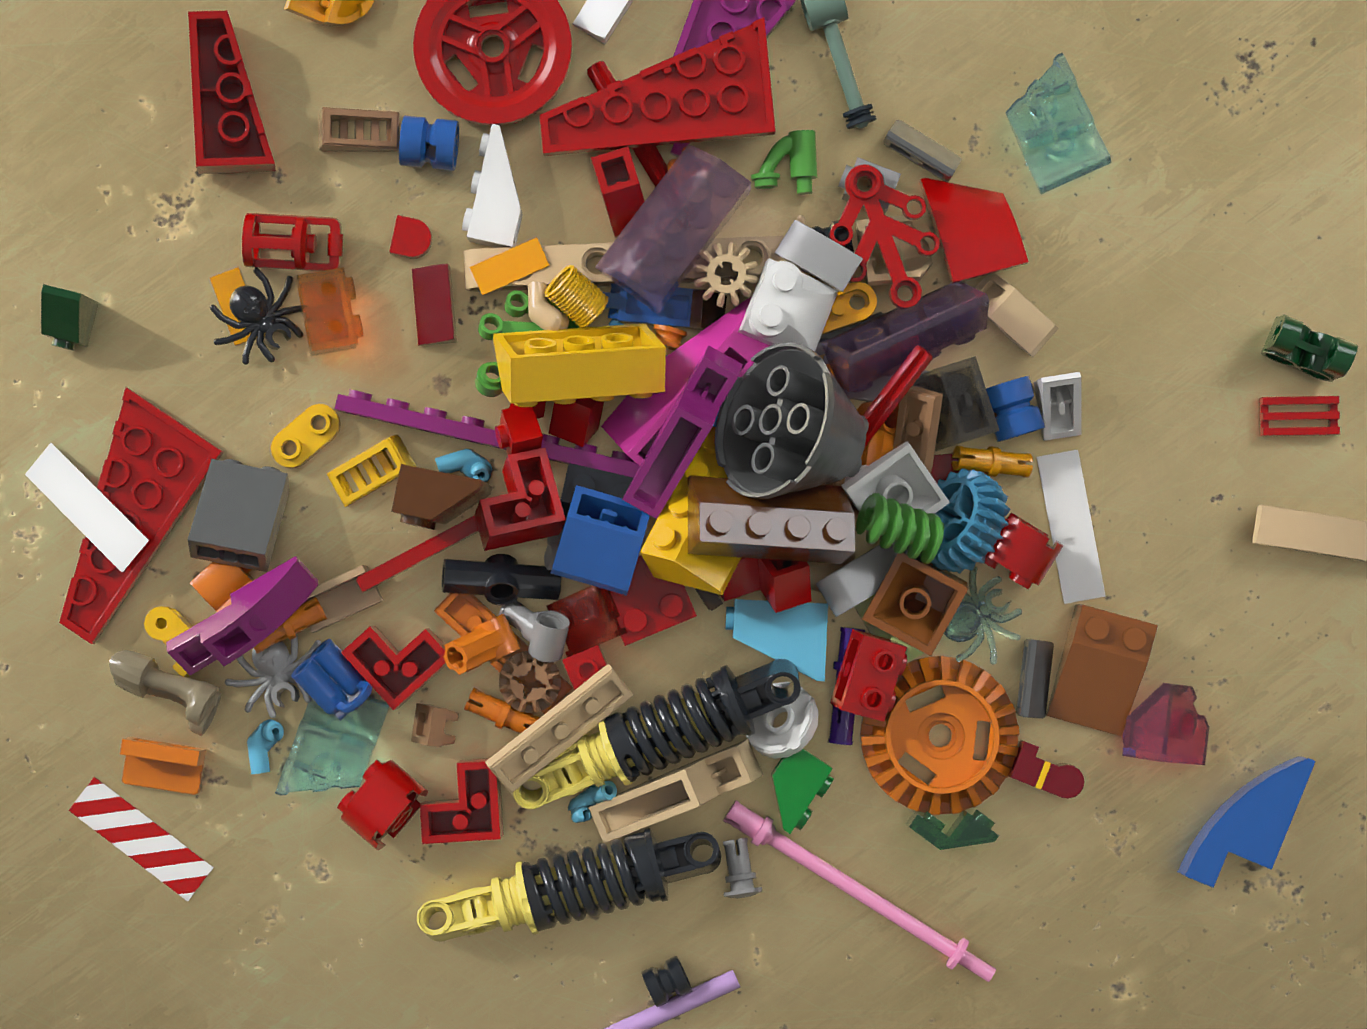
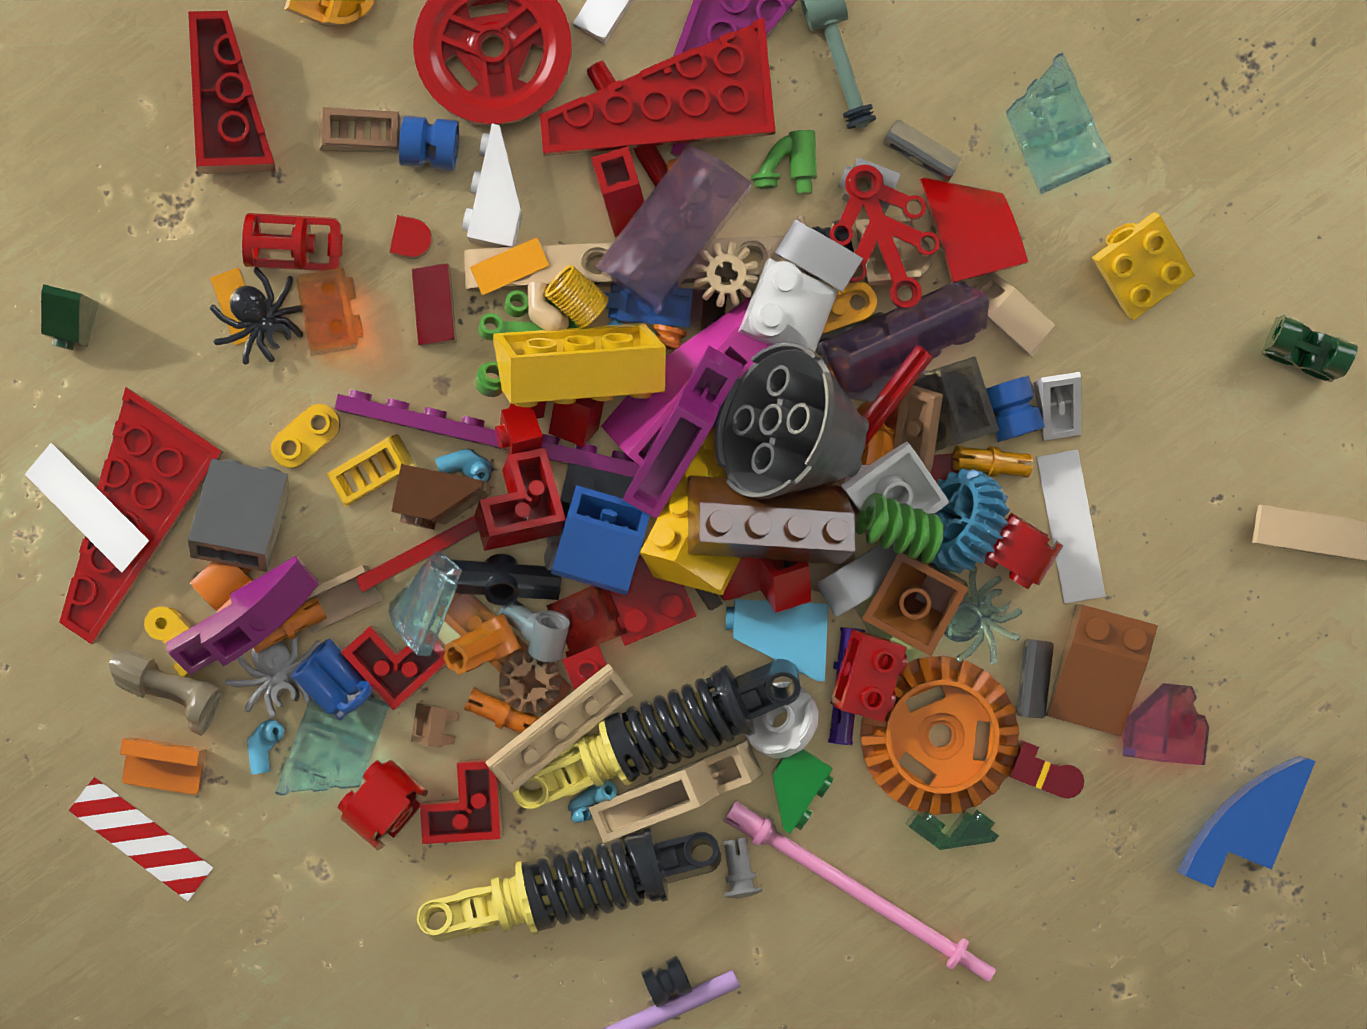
(424, 602): none -> clear light blue slope
(1142, 264): none -> yellow plate
(1331, 415): red tile -> none

